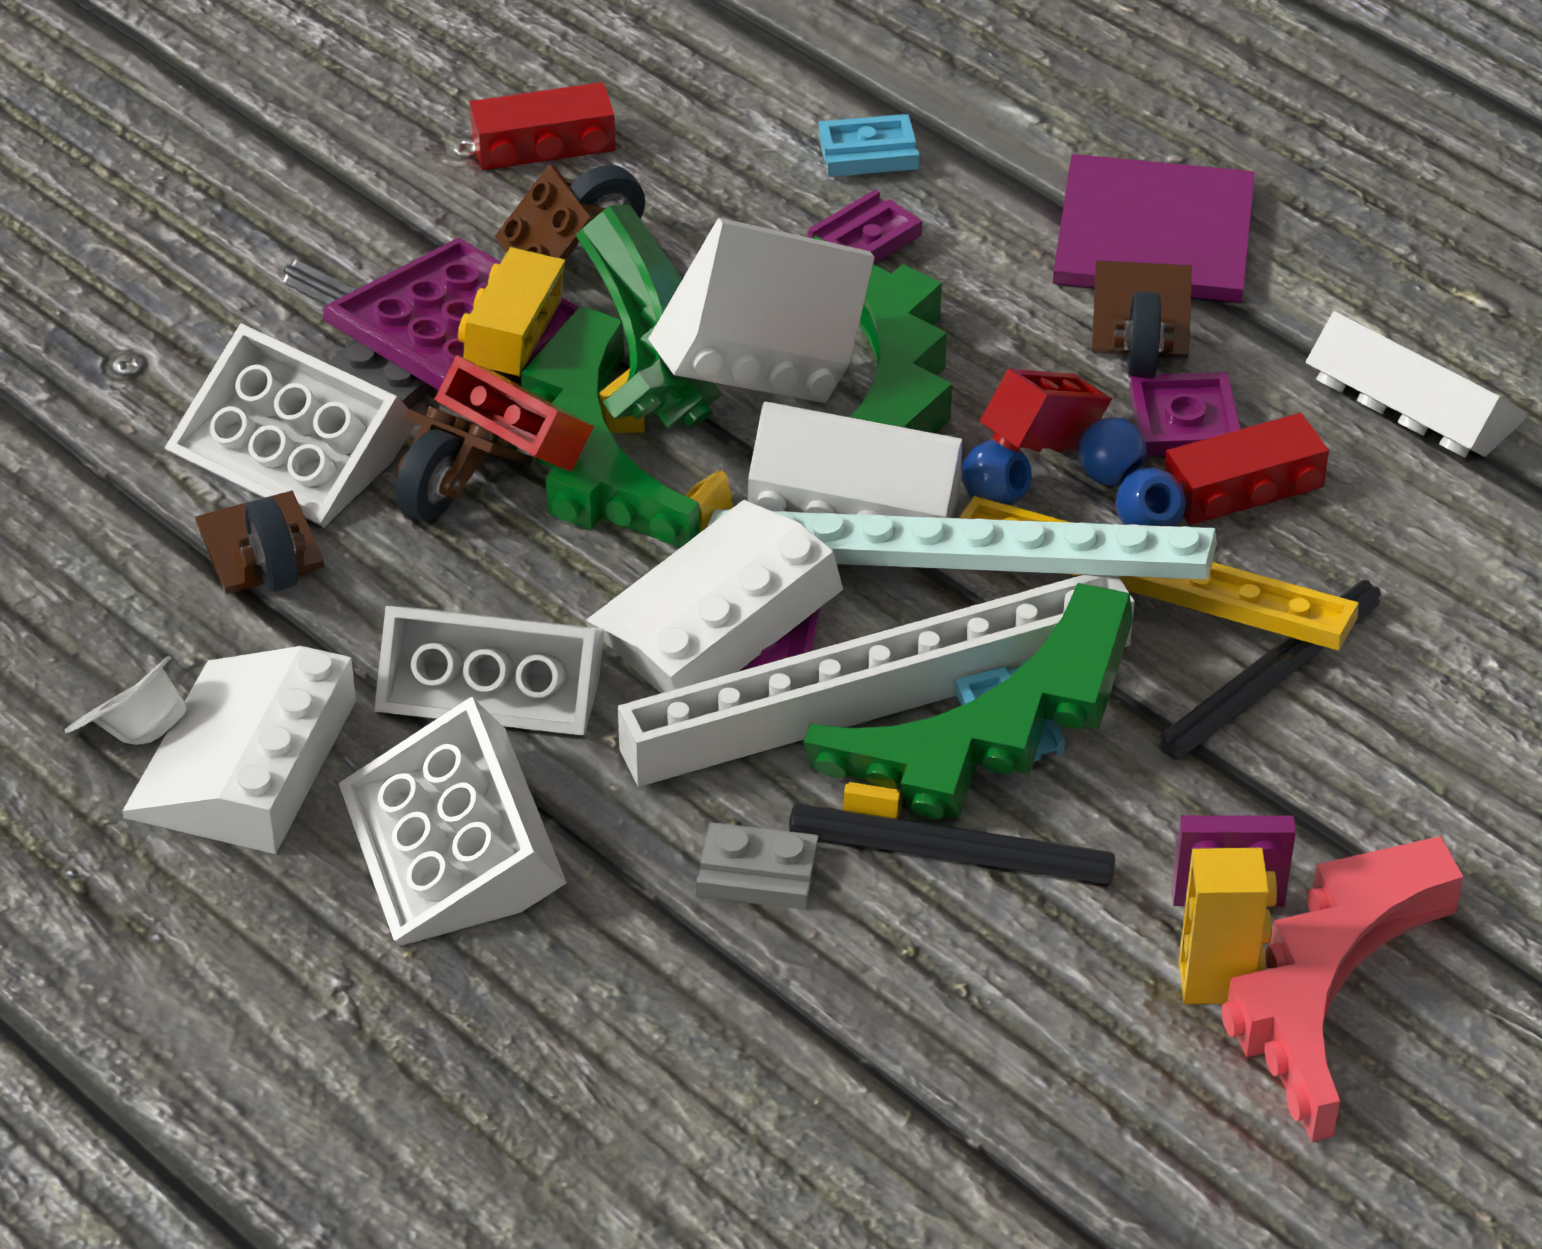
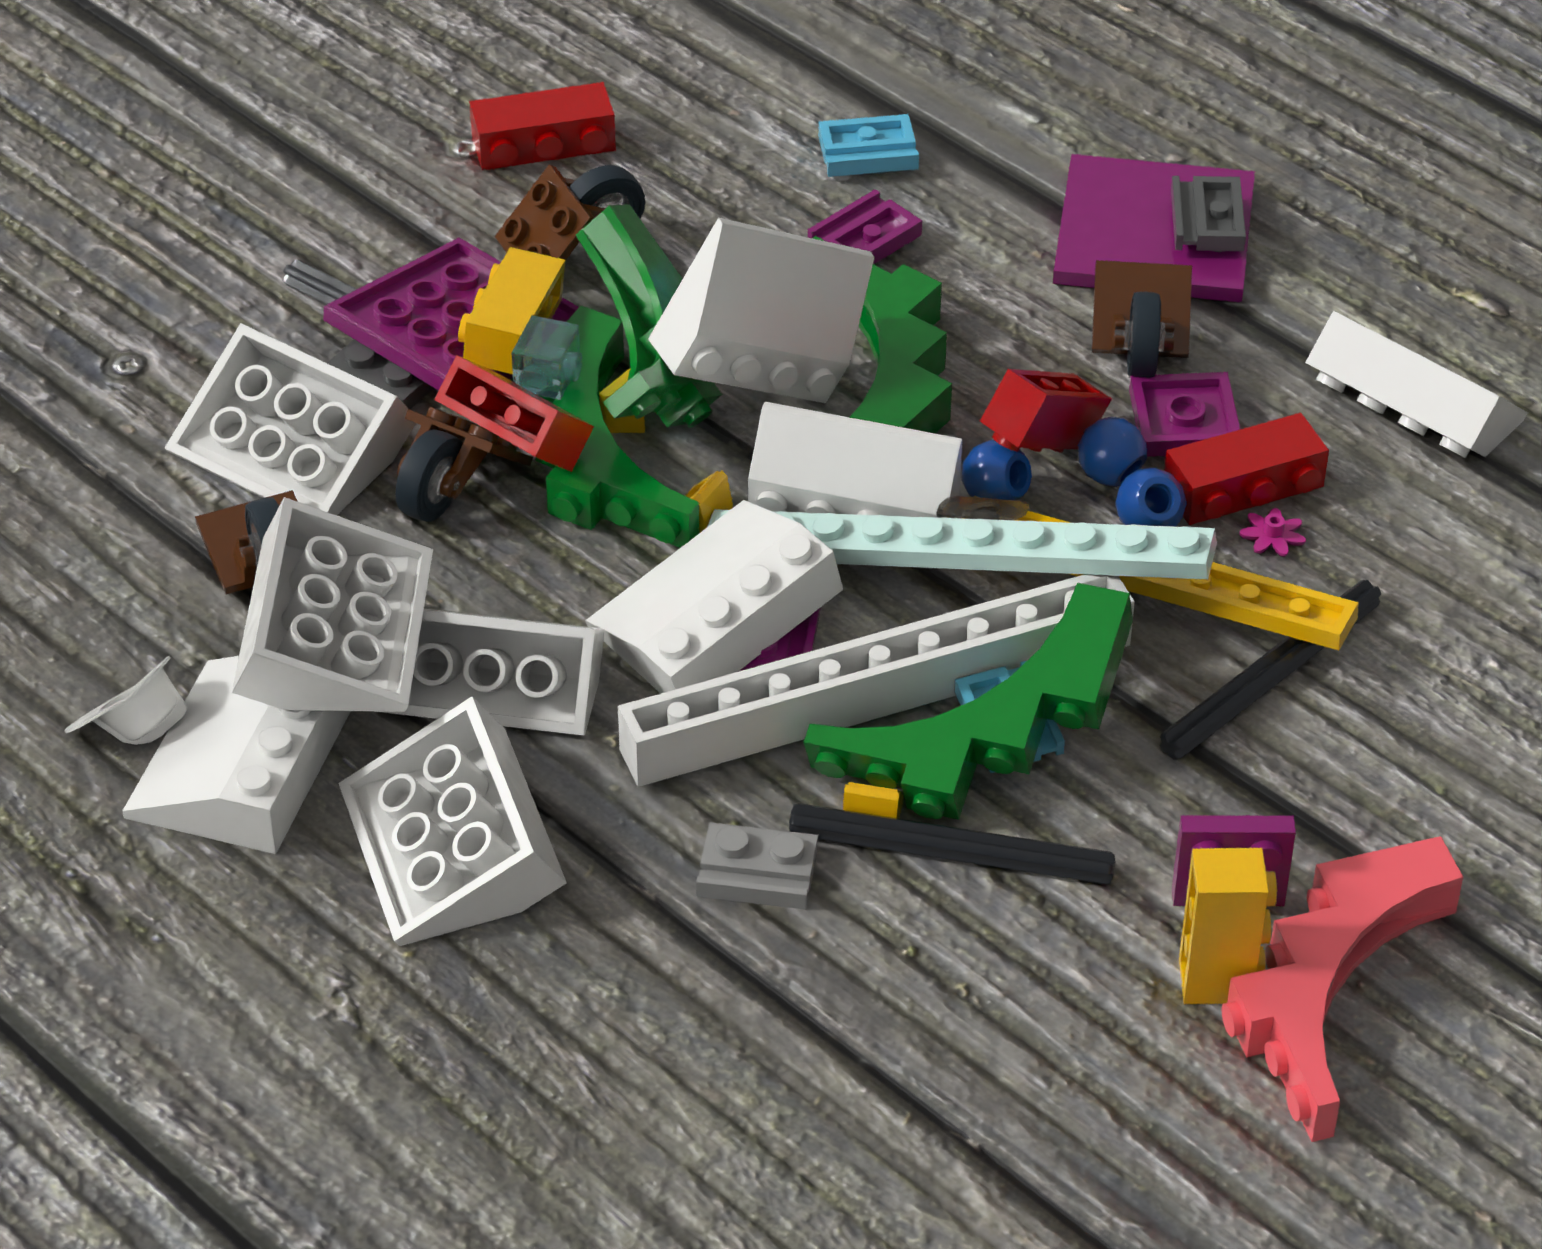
(332, 615): none -> white slope
(547, 357): none -> clear light blue brick
(981, 508): none -> clear smoke piece
(1208, 213): none -> dark grey plate
(1274, 531): none -> dark pink plant

